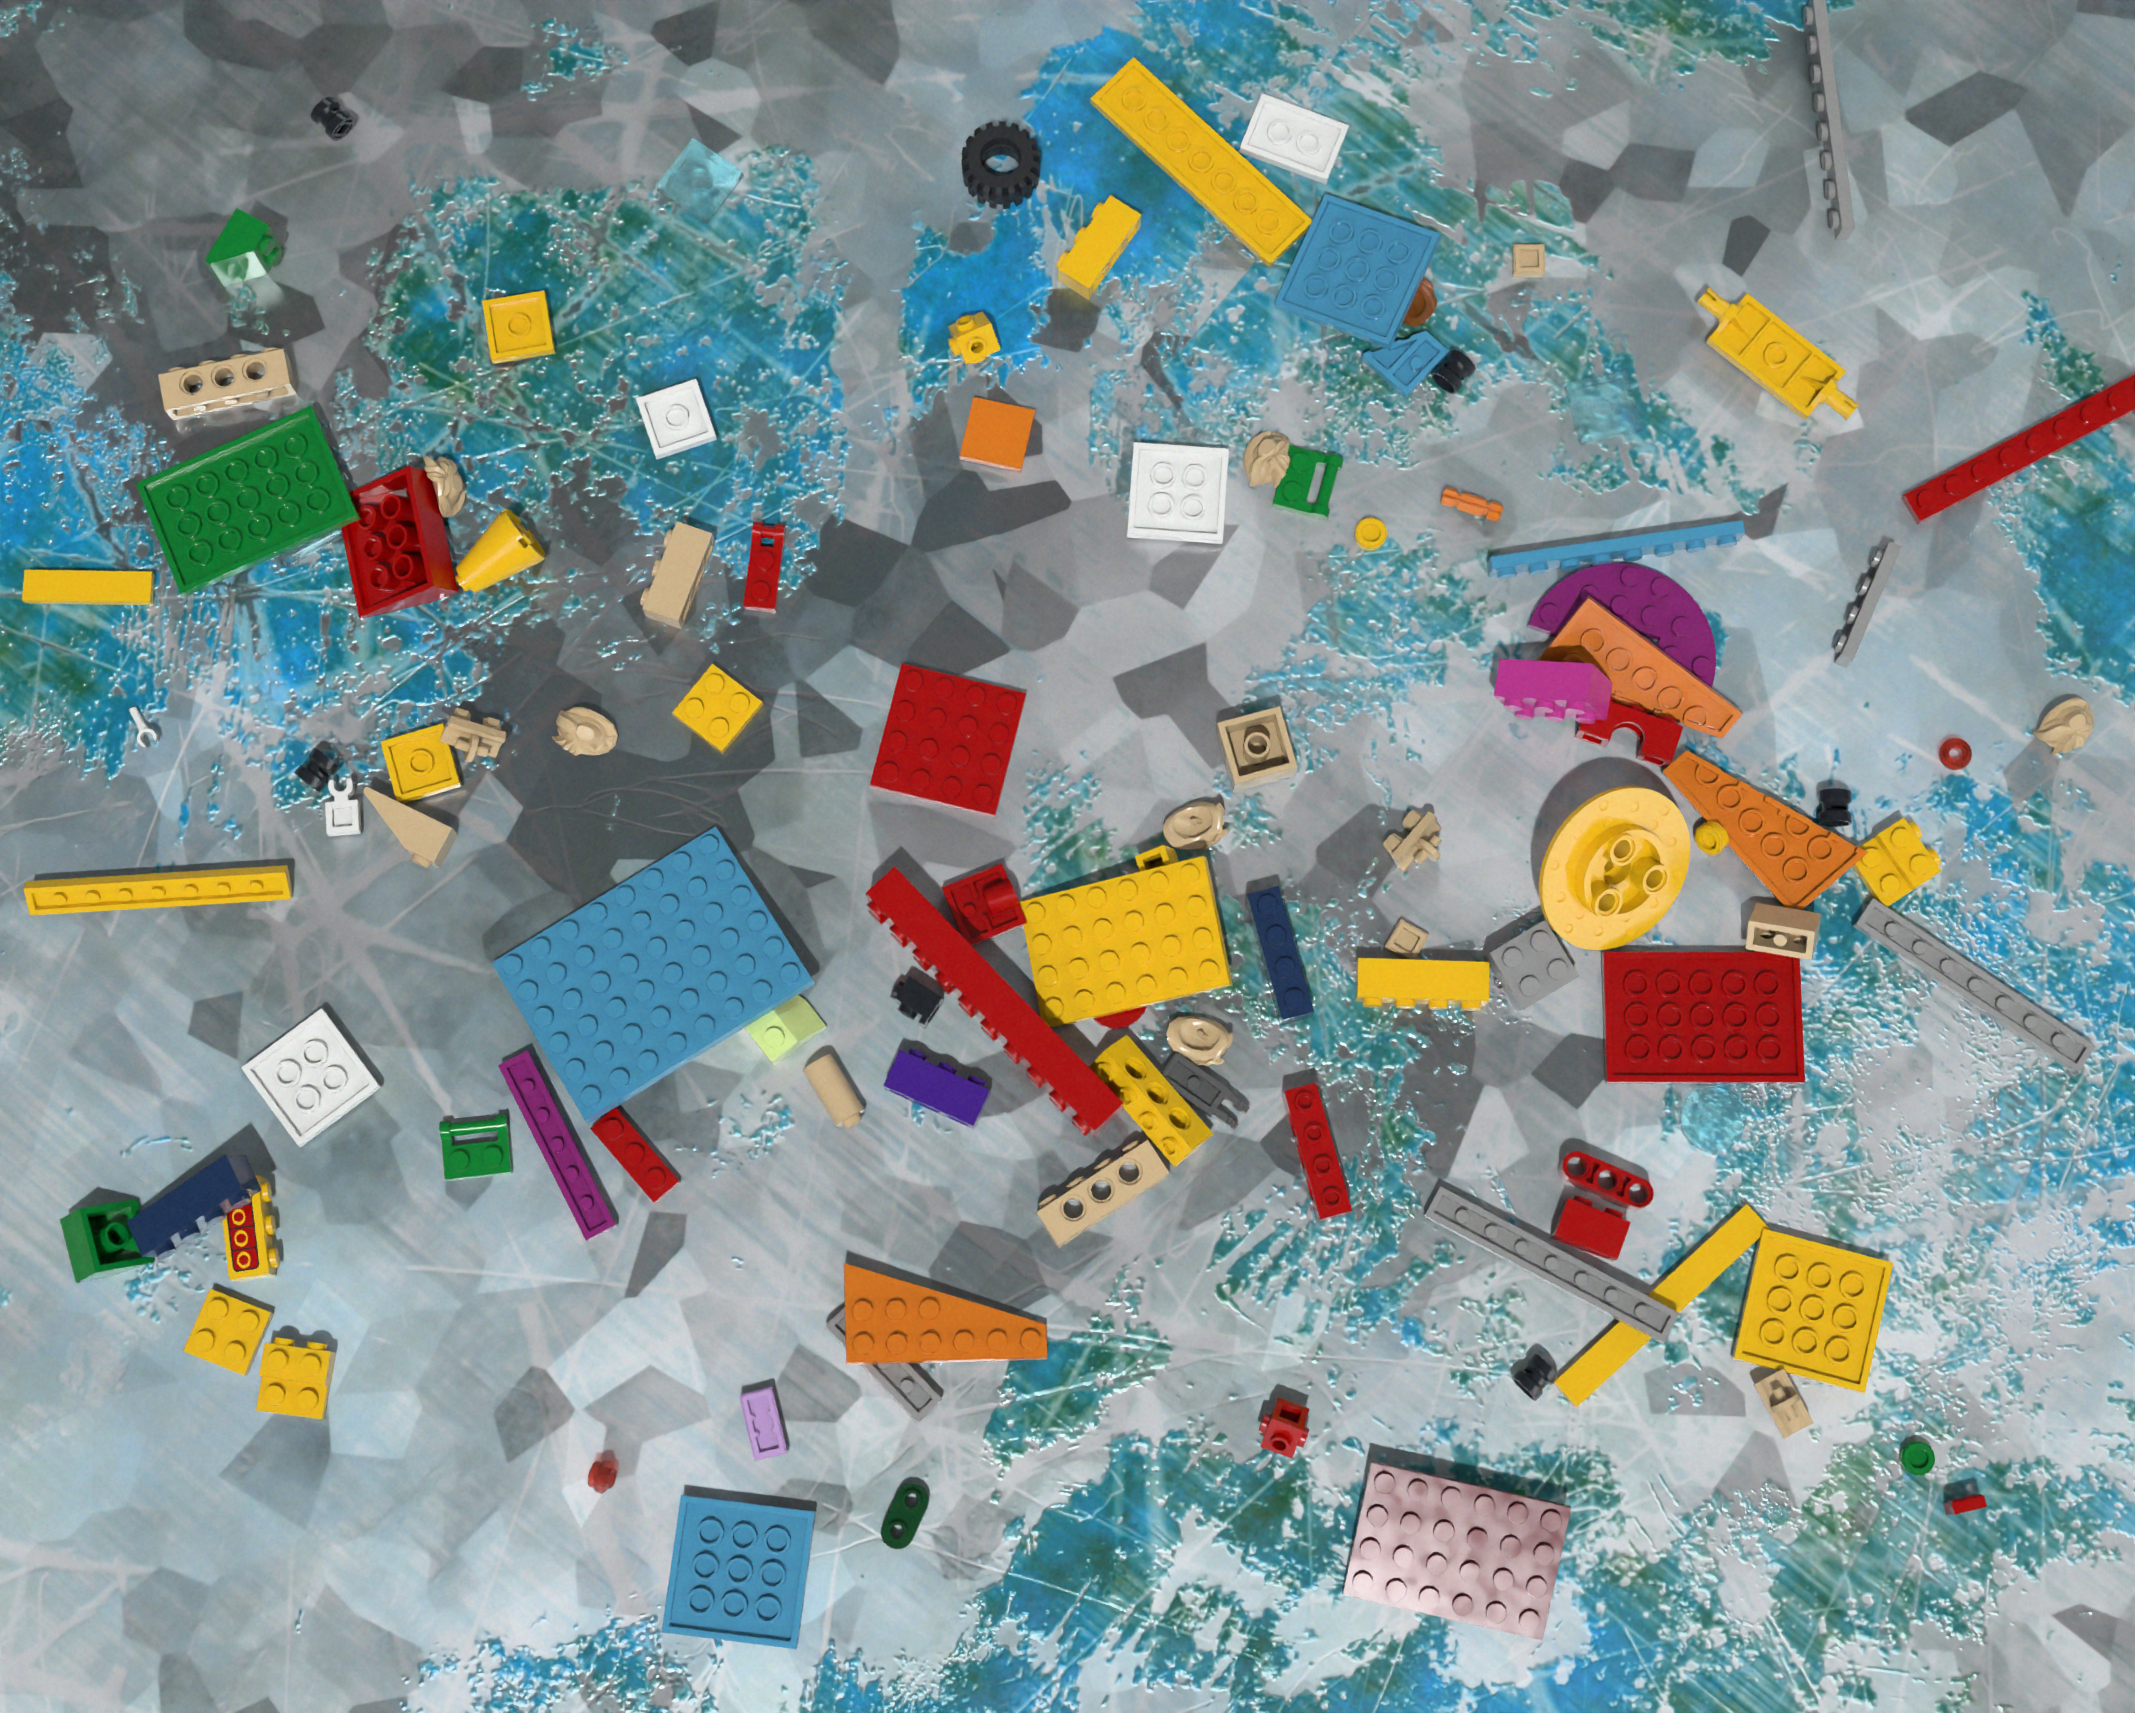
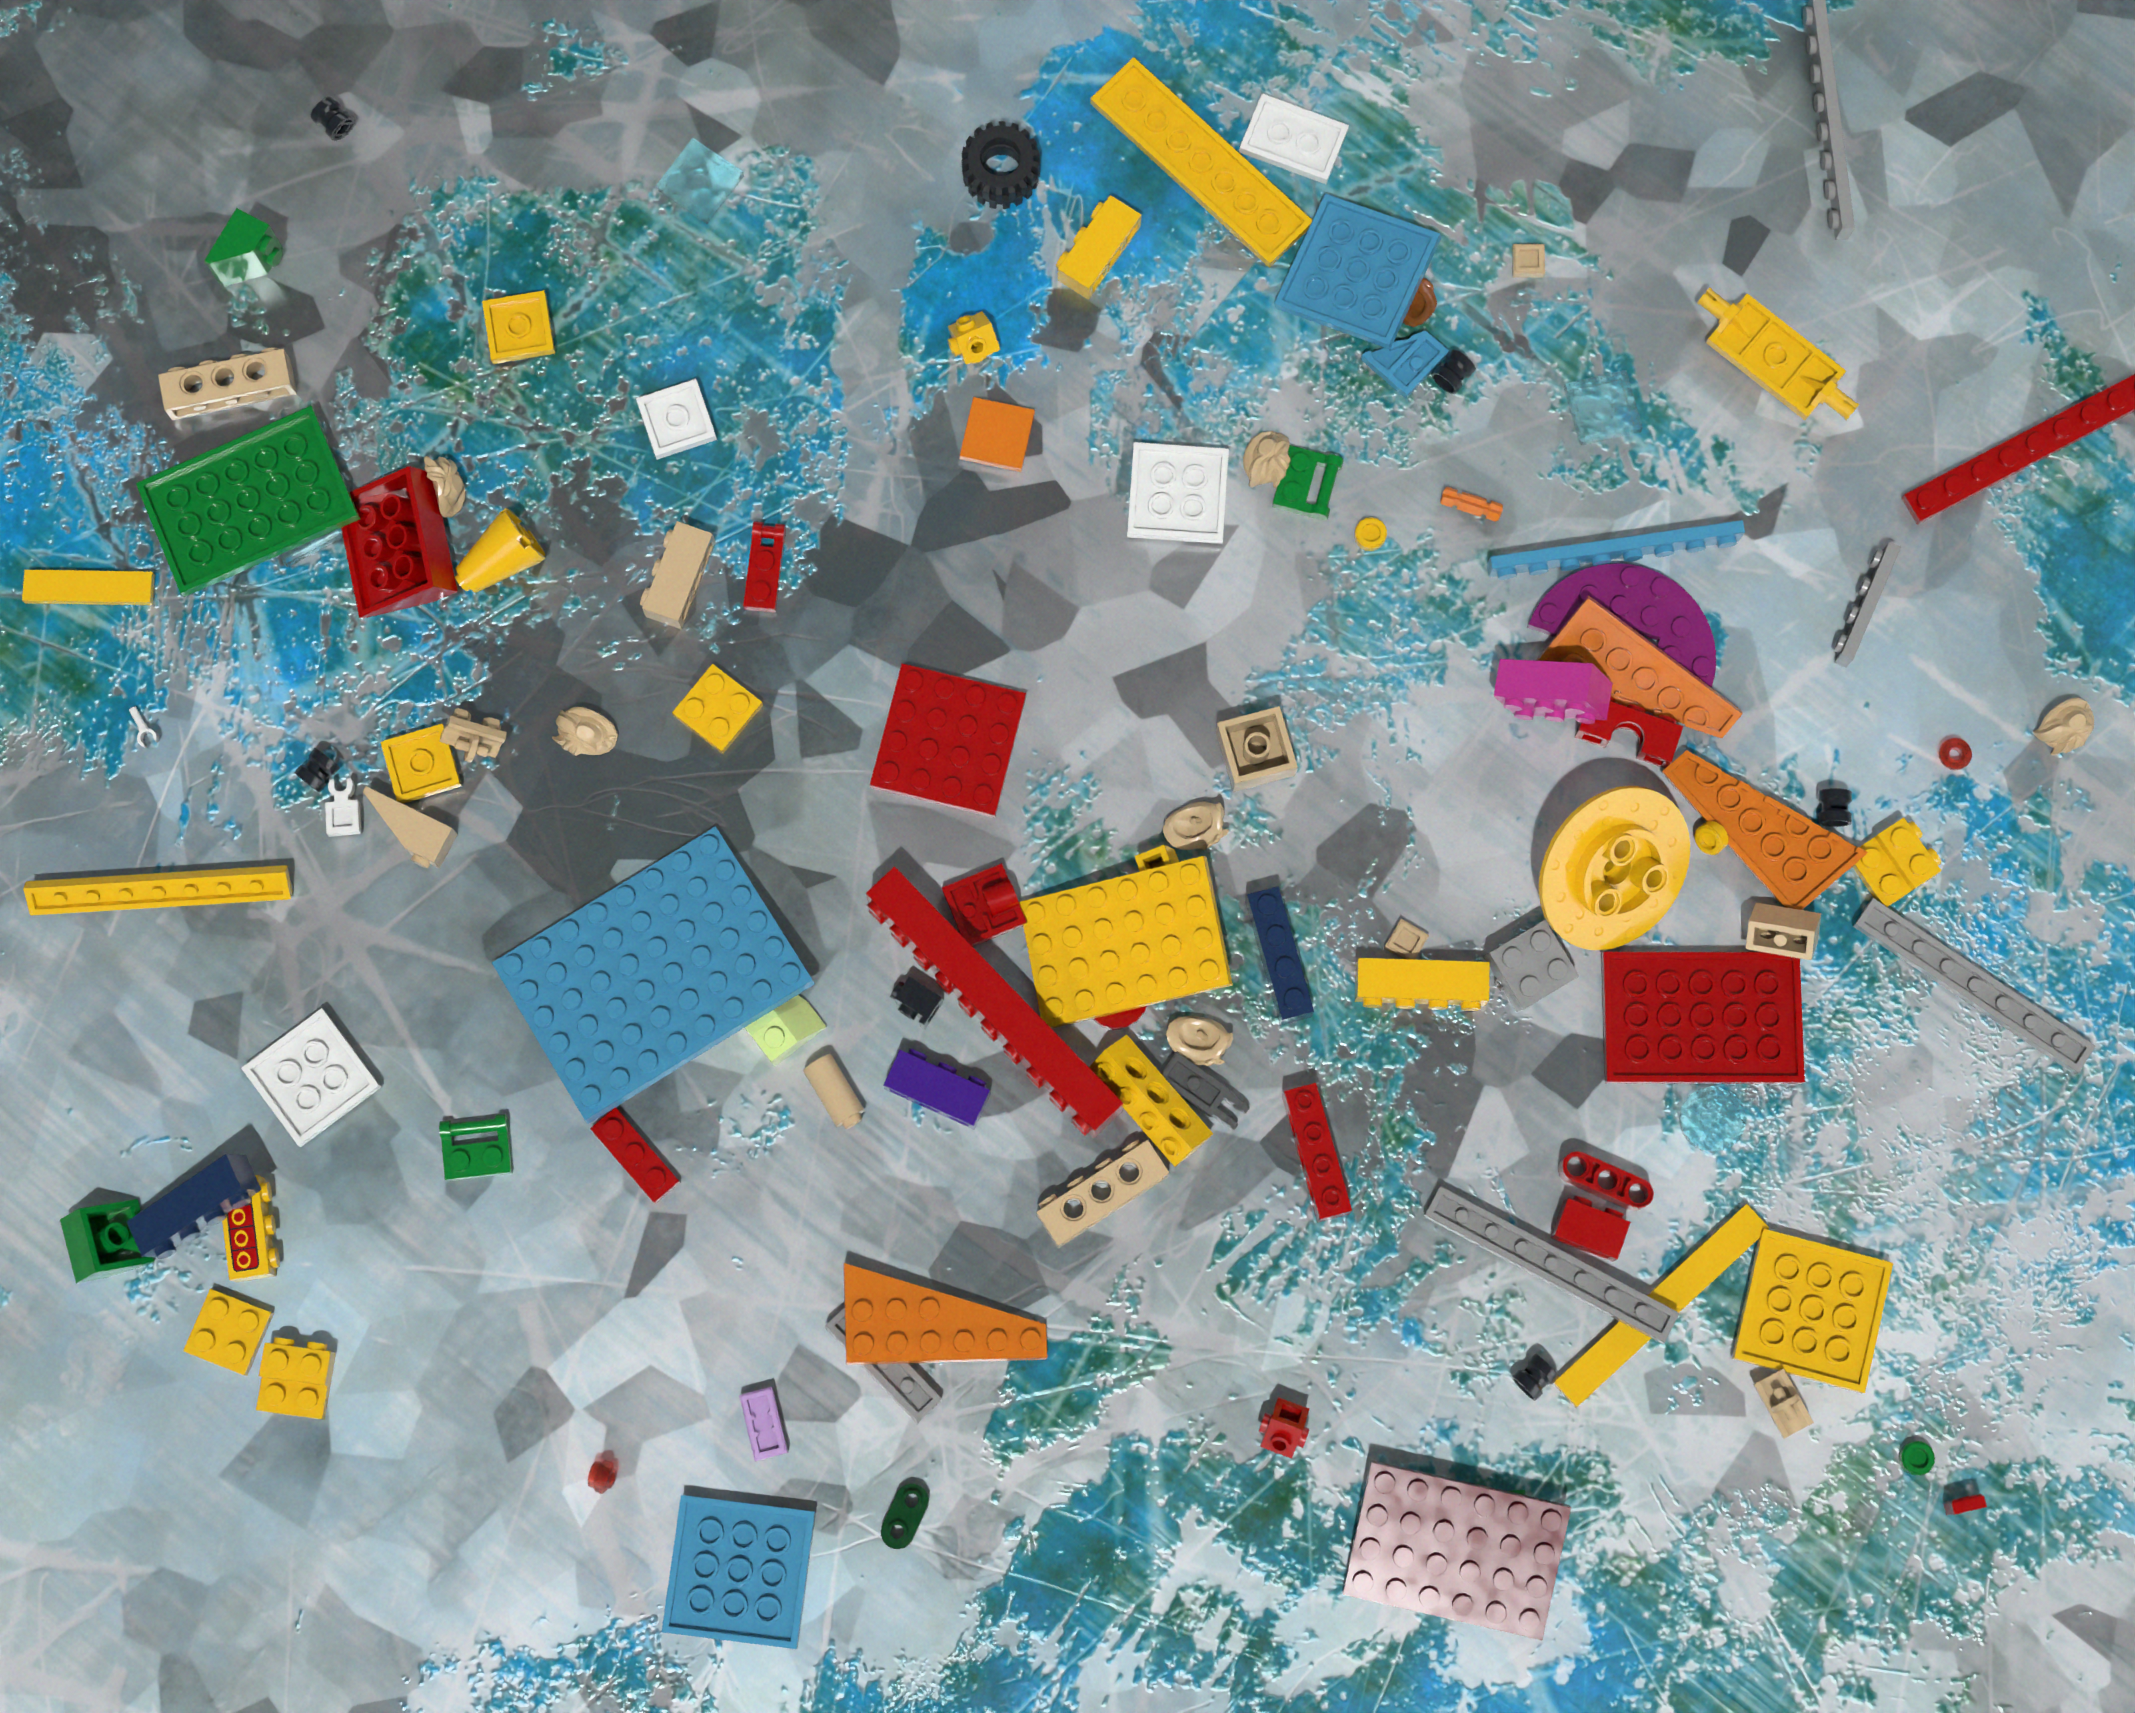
(557, 1145): magenta plate -> none
(1418, 844): tan hips -> none

